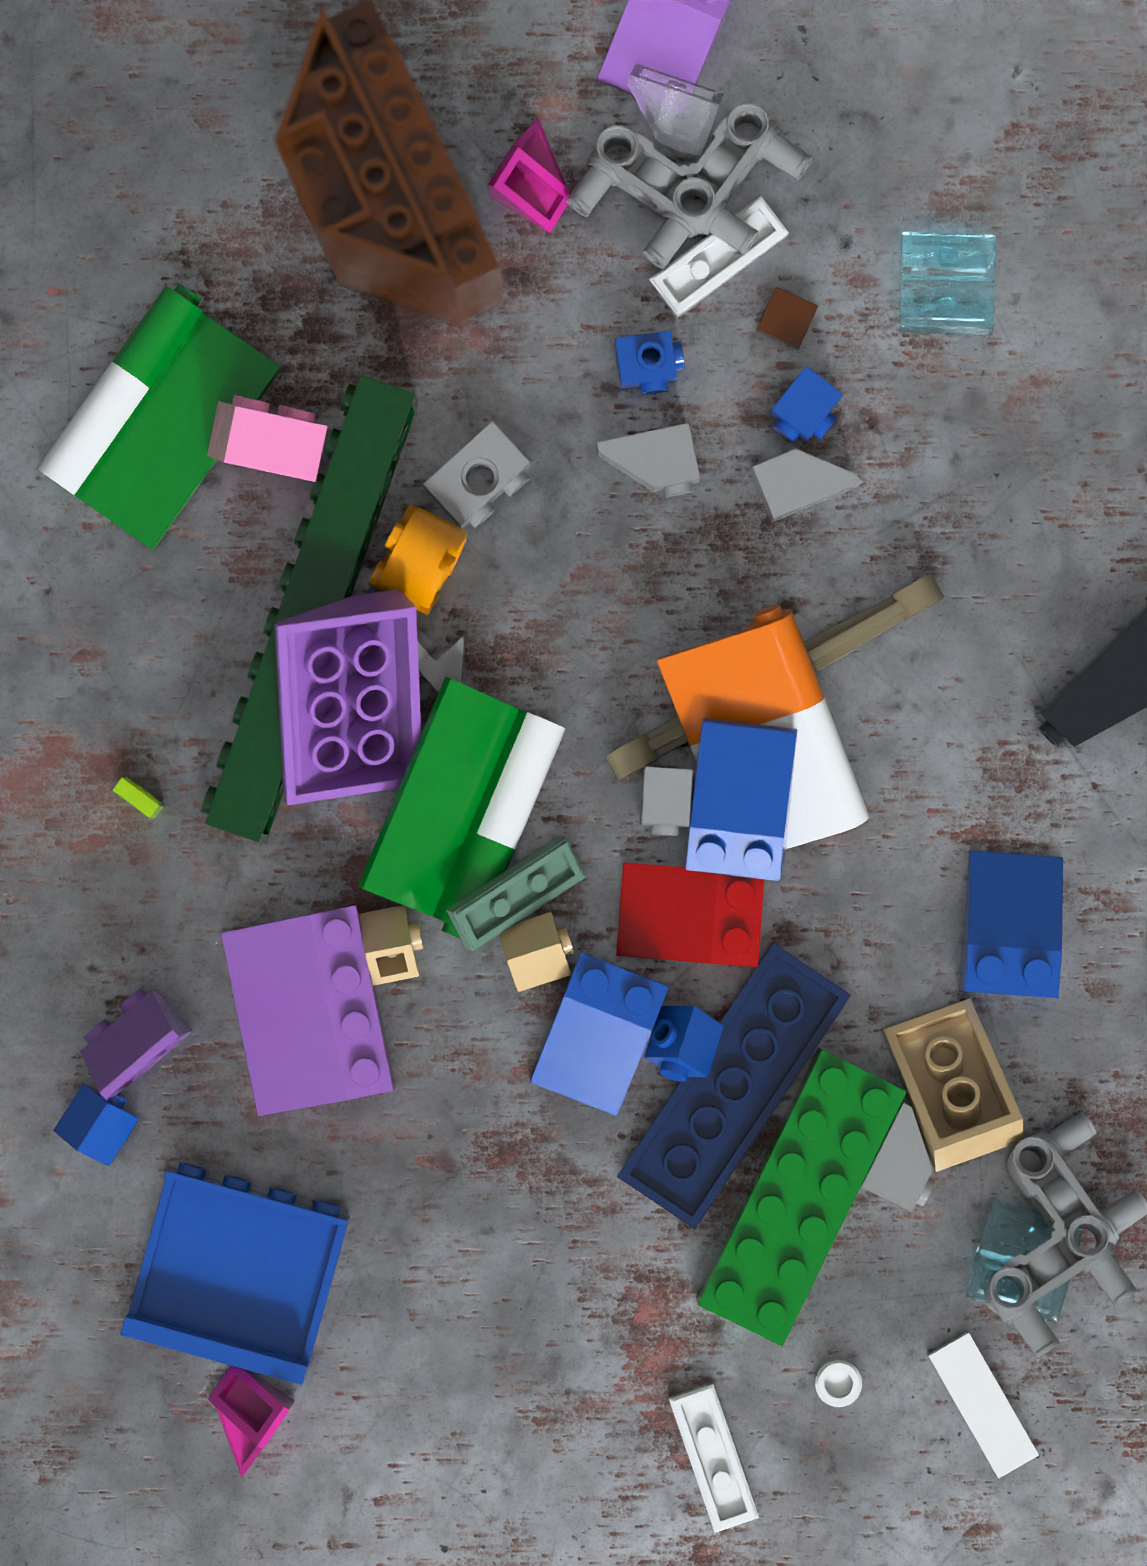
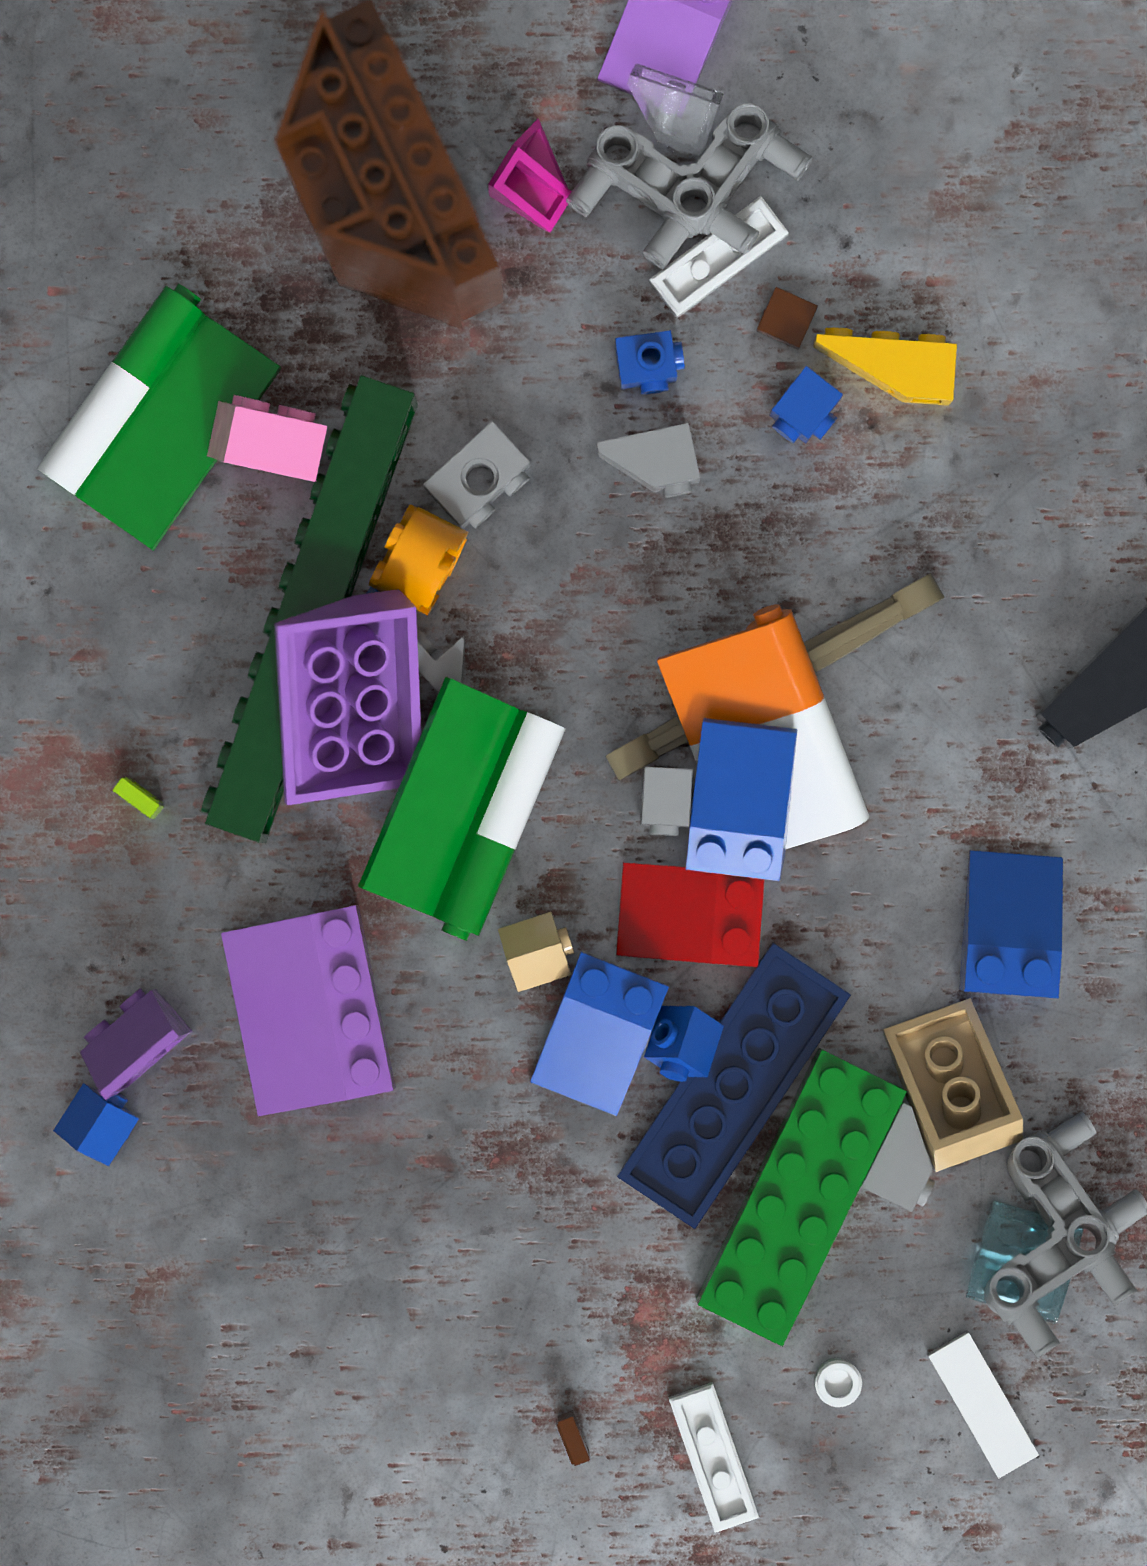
(236, 1273): blue panel -> none
(248, 1412): dark pink slope -> none
(390, 935): tan brick -> none
(515, 893): sand green tile -> none
(572, 1438): none -> reddish brown tile
(798, 481): light grey slope -> none
(903, 368): none -> yellow slope
(947, 283): clear light blue slope -> none

